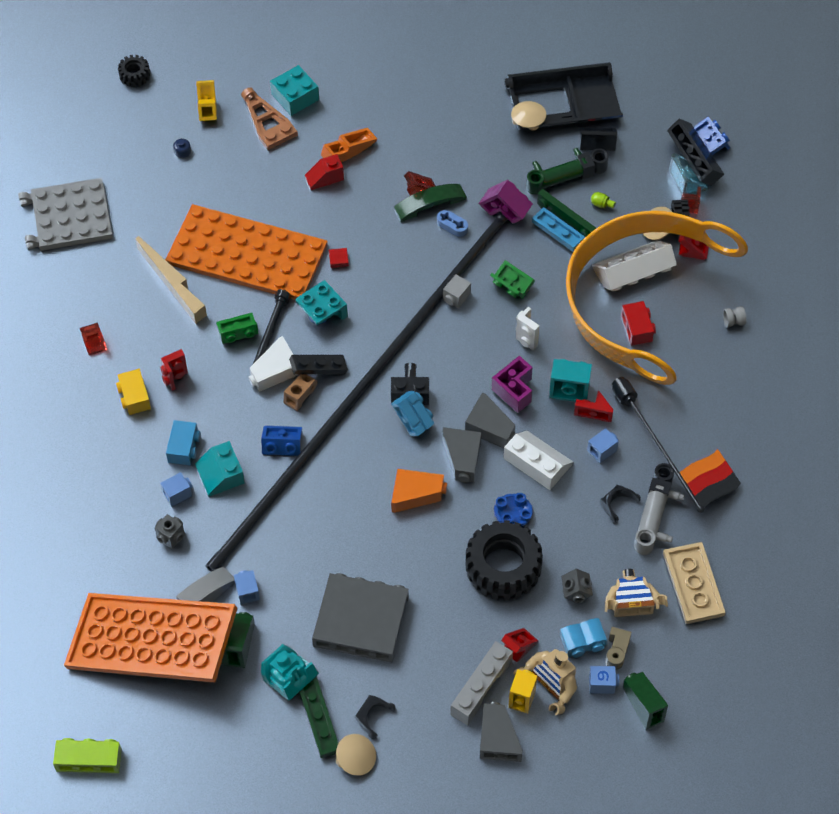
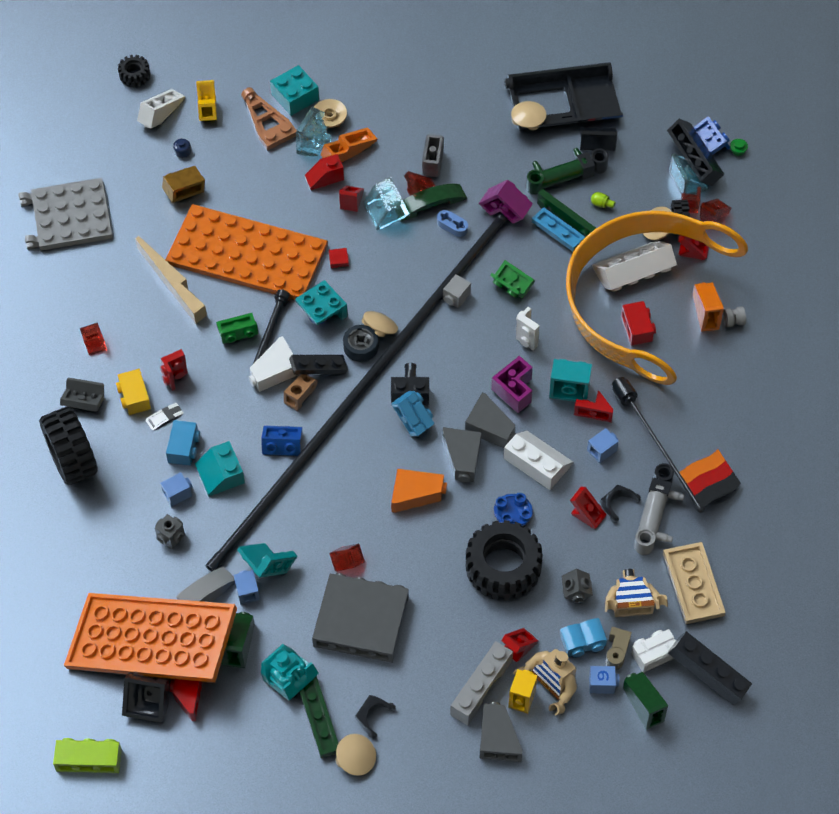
(68, 445): none -> black tyre
(83, 394): none -> dark grey bracket
(145, 697): none -> black brick
(158, 108): none -> white slope
(164, 415): none -> sticker
(183, 184): none -> pearl gold brick
(187, 695): none -> red slope
(266, 562): none -> teal bracket
(312, 134): none -> clear light blue brick
(334, 112): none -> tan dish
(347, 557): none -> clear red panel
(350, 198): none -> red slope
(353, 343): none -> wheel
(380, 323): none -> tan dish
(385, 204): none -> clear light blue slope
(432, 155): none -> flat silver brick
(587, 508): none -> red slope
(654, 650): none -> white brick
(708, 306): none -> orange slope
(709, 668): none -> black brick
(713, 210): none -> clear red slope
(738, 146): none -> green plate

